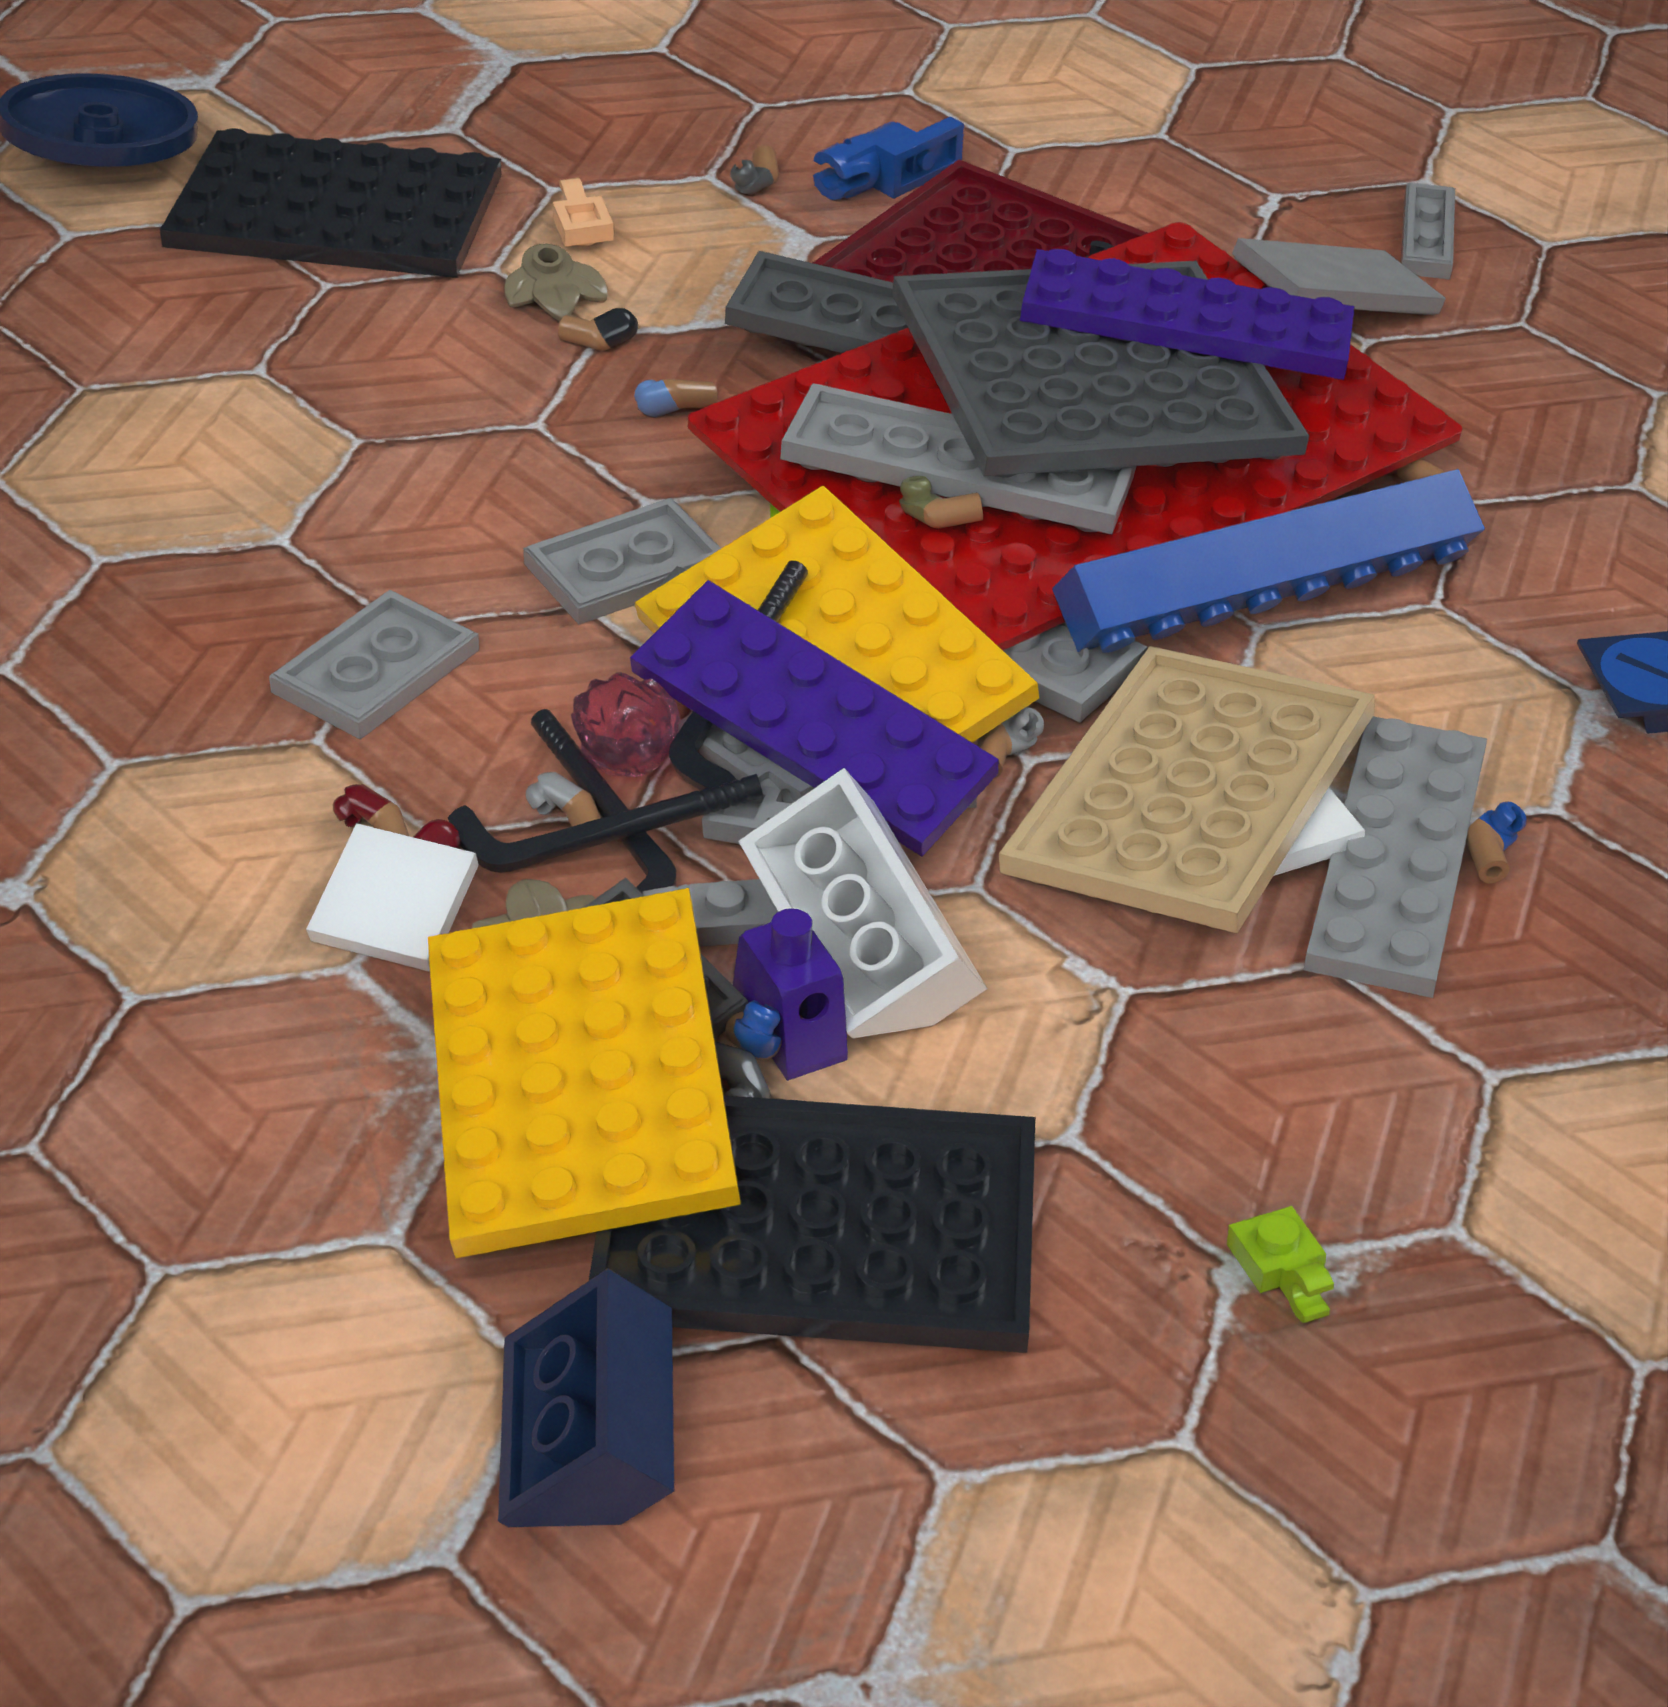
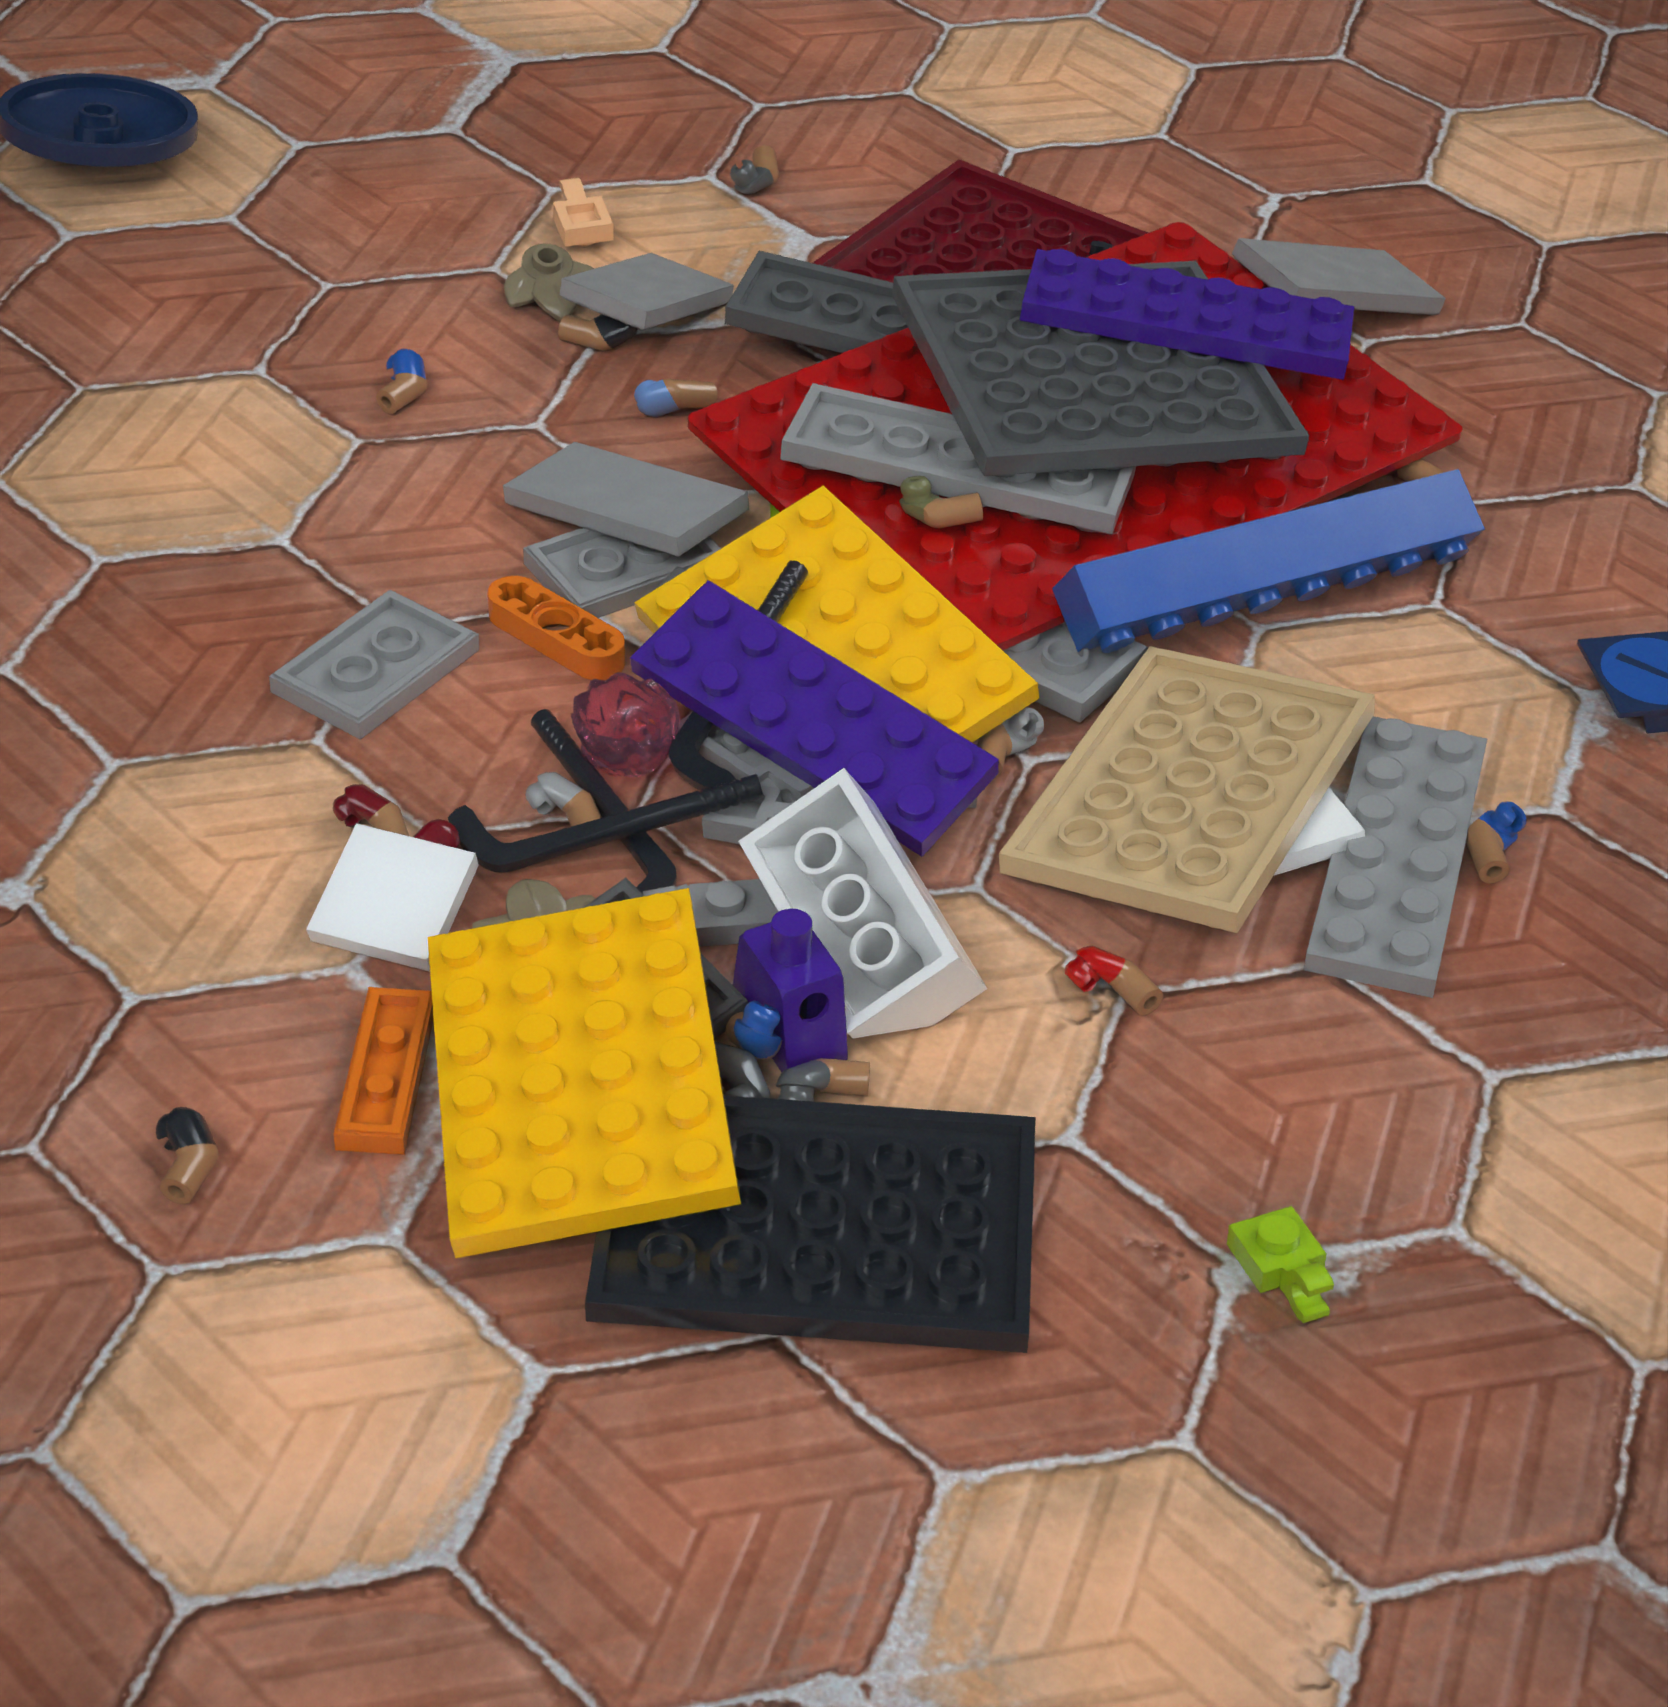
(194, 1150): none -> arm
(333, 203): black plate -> none
(385, 1071): none -> orange tile
(408, 381): none -> medium nougat arm
(586, 647): none -> orange beam
(588, 1409): dark blue slope -> none
(626, 498): none -> light grey tile
(646, 291): none -> light grey tile
(824, 1077): none -> arm
(889, 159): blue plate -> none
(1119, 973): none -> arm
(1428, 230): light grey tile -> none

